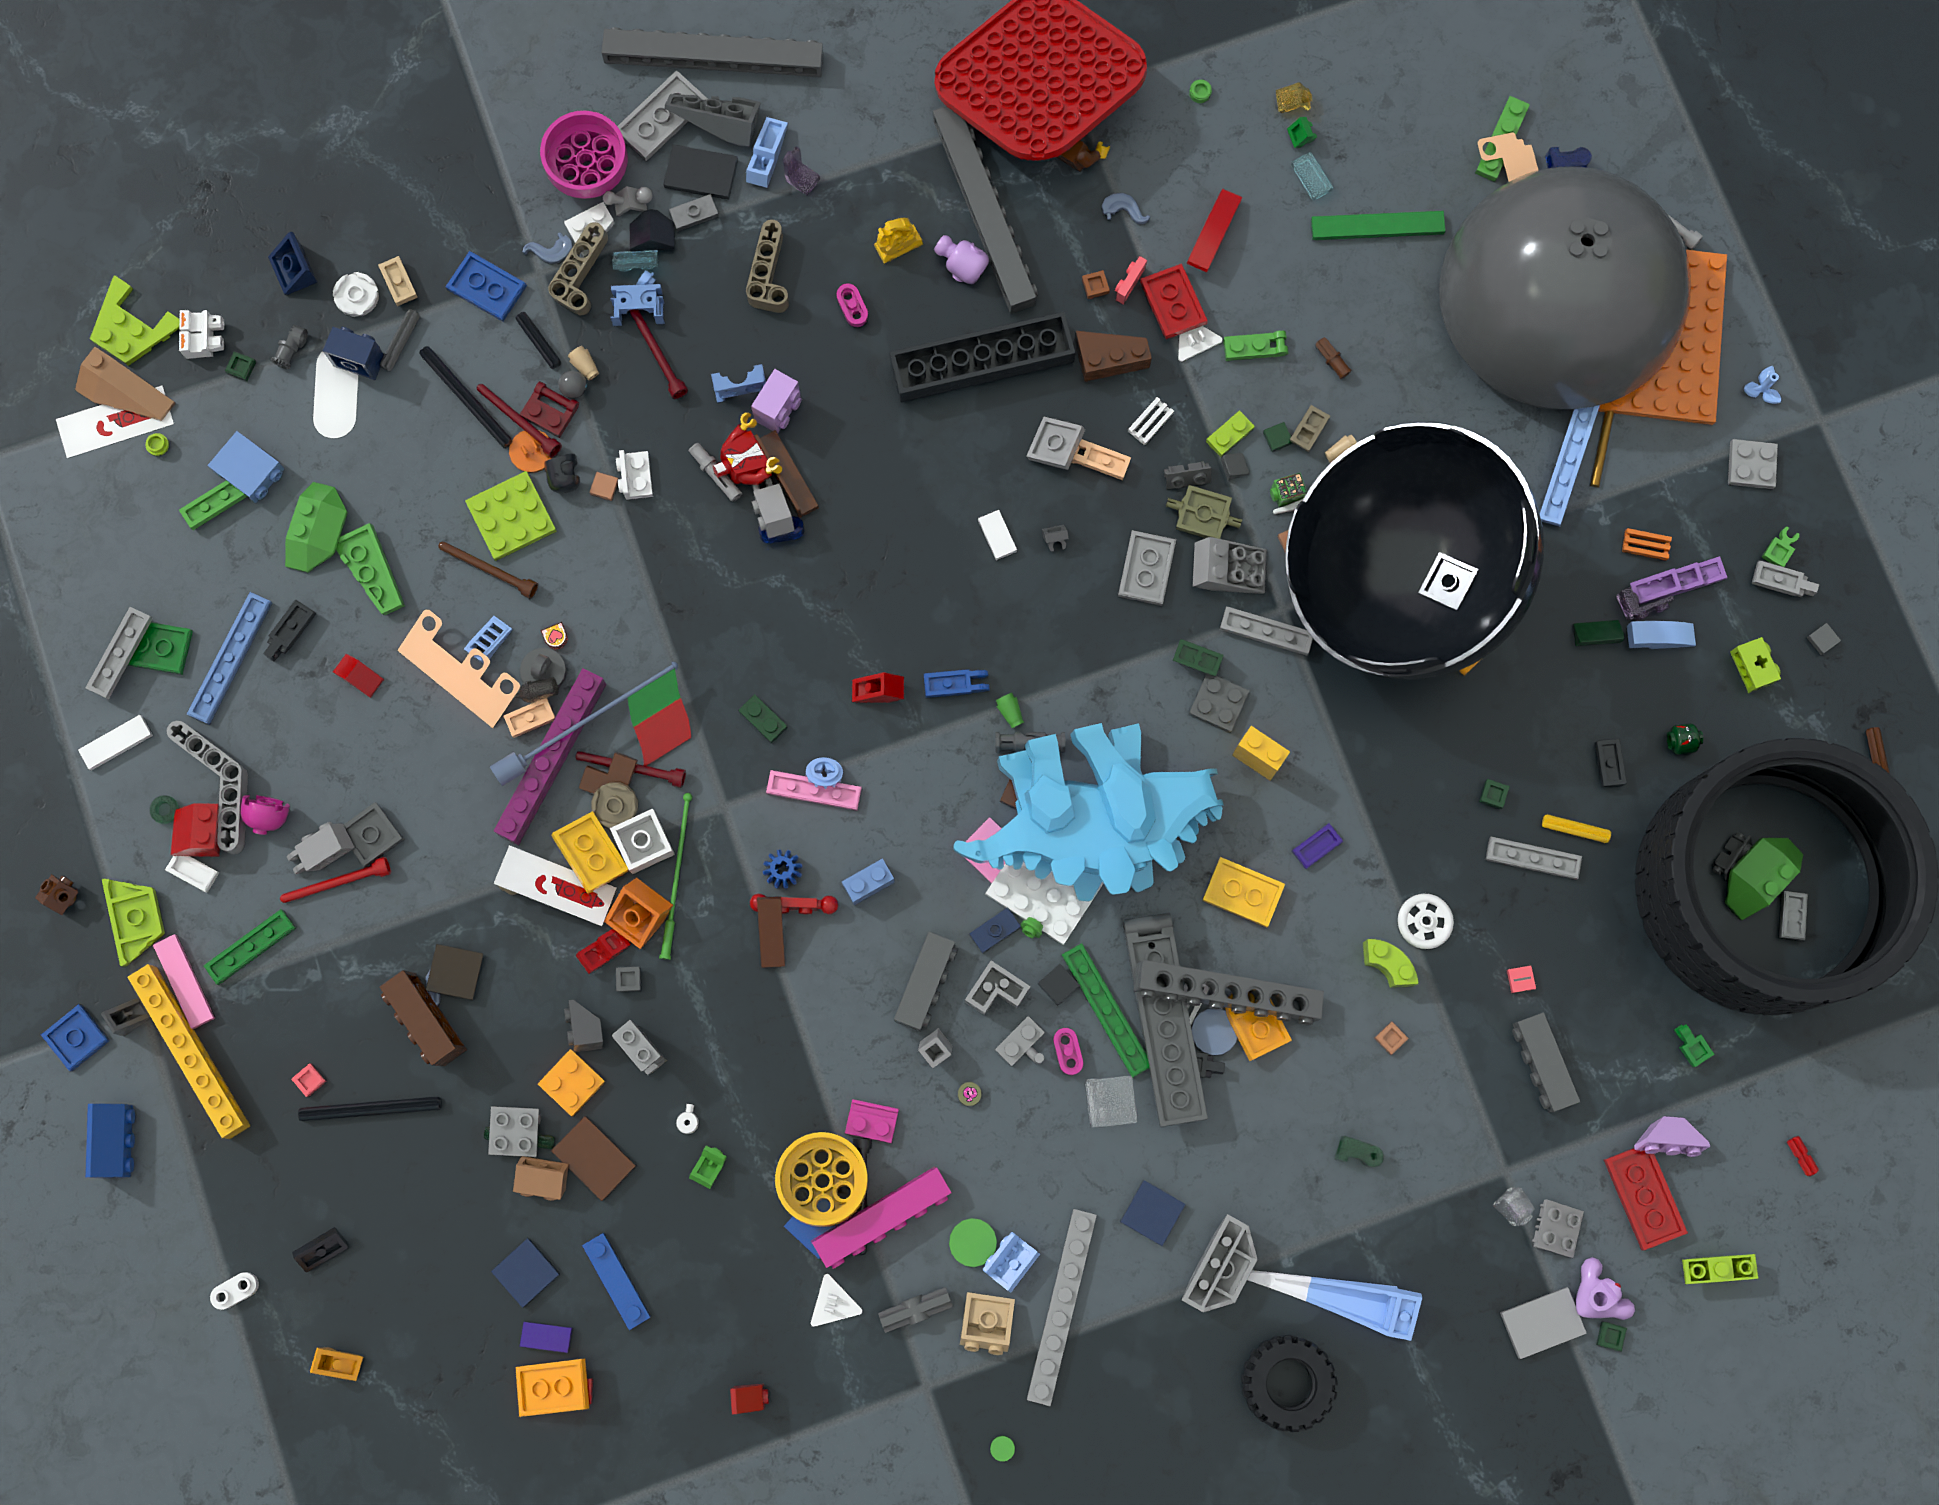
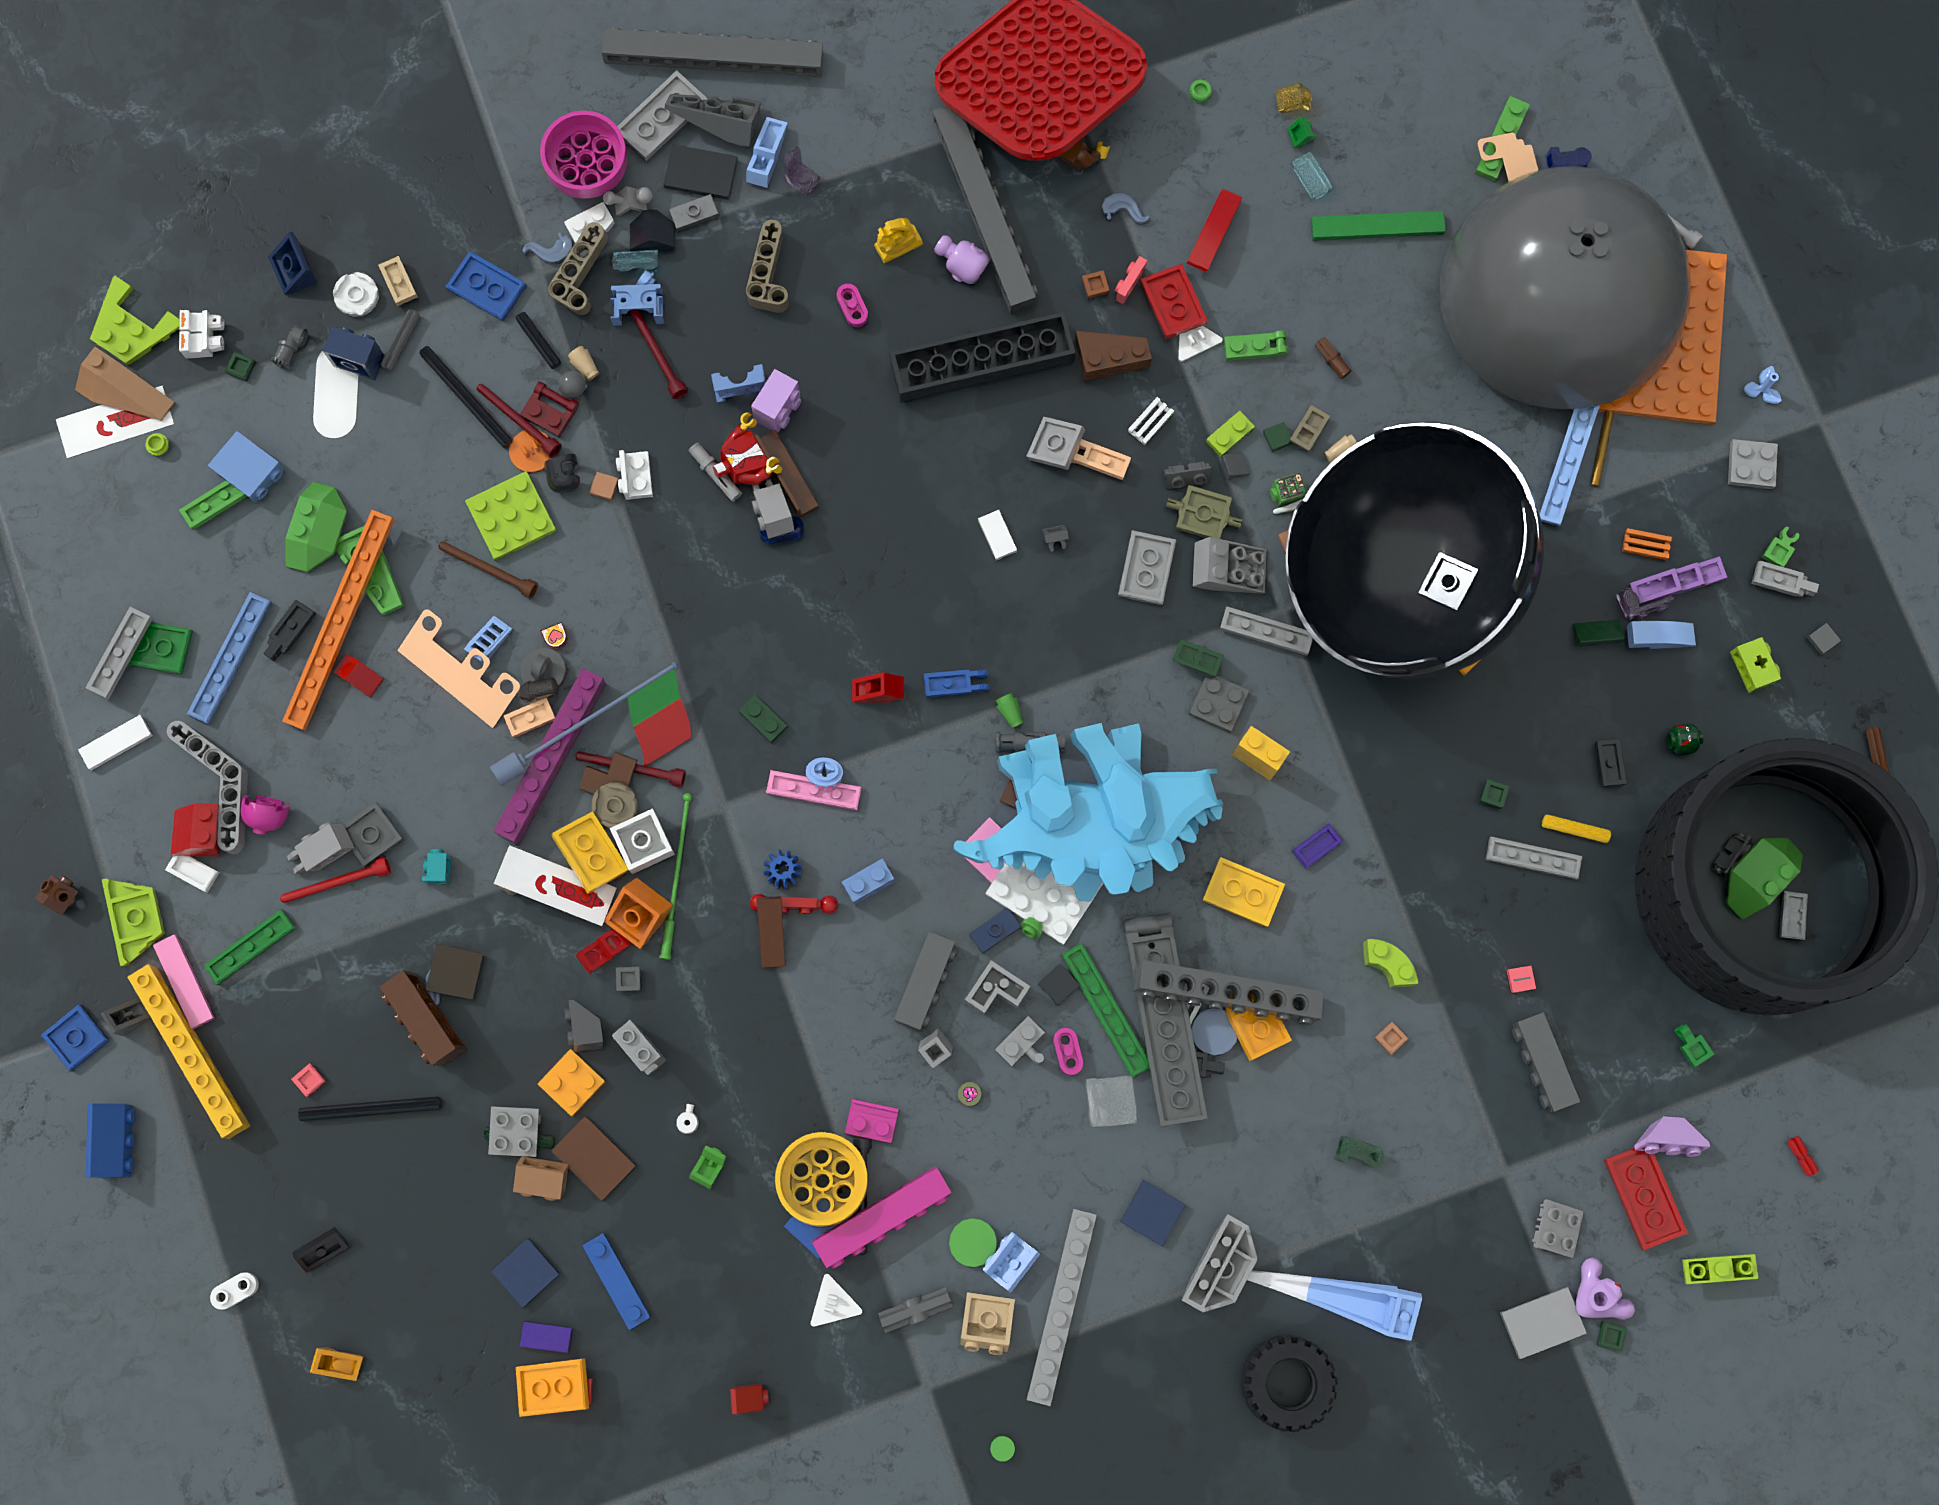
(157, 802): clear green piece -> none
(338, 620): none -> orange plate
(437, 867): none -> teal brick
(1418, 939): white plate -> none
(1515, 1206): clear slope -> none

